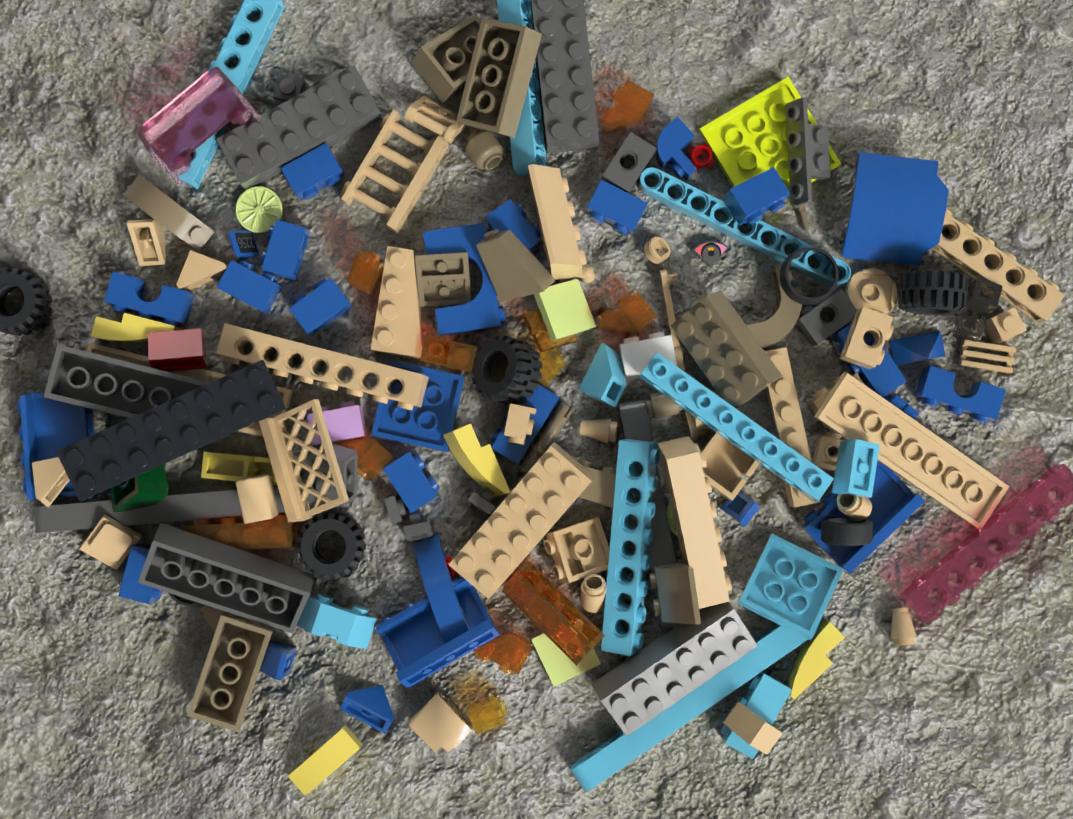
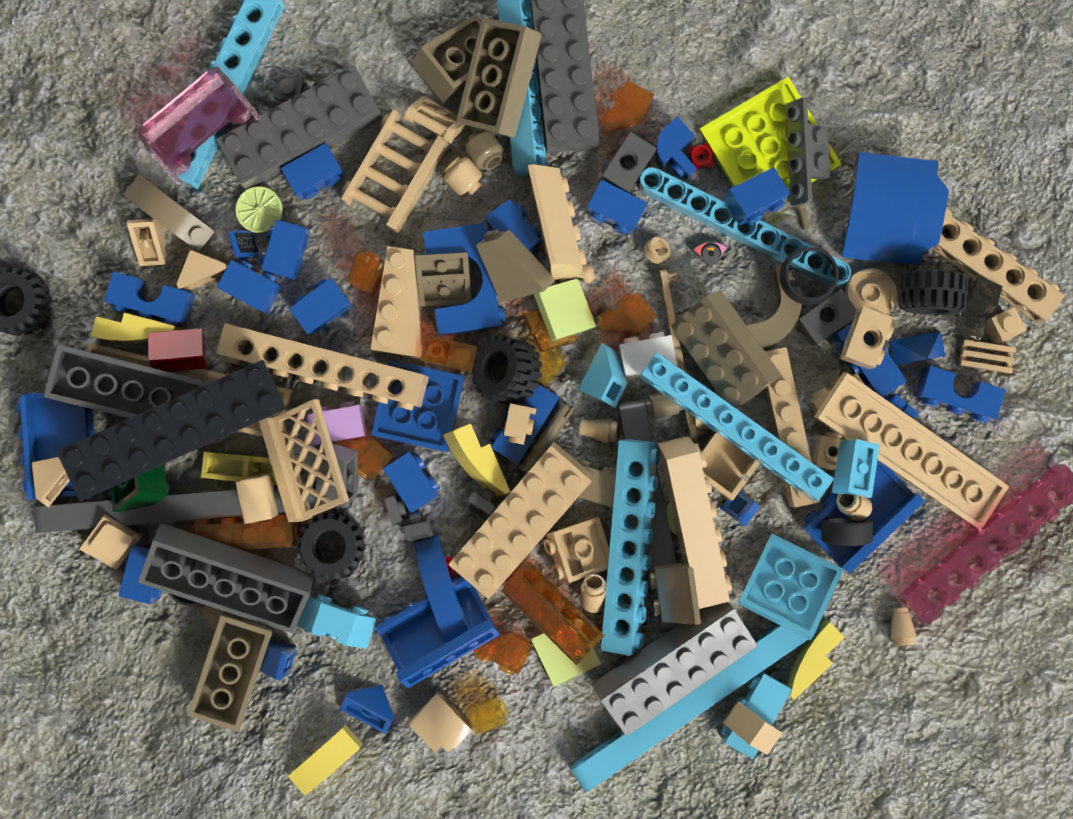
(462, 176): none -> tan head

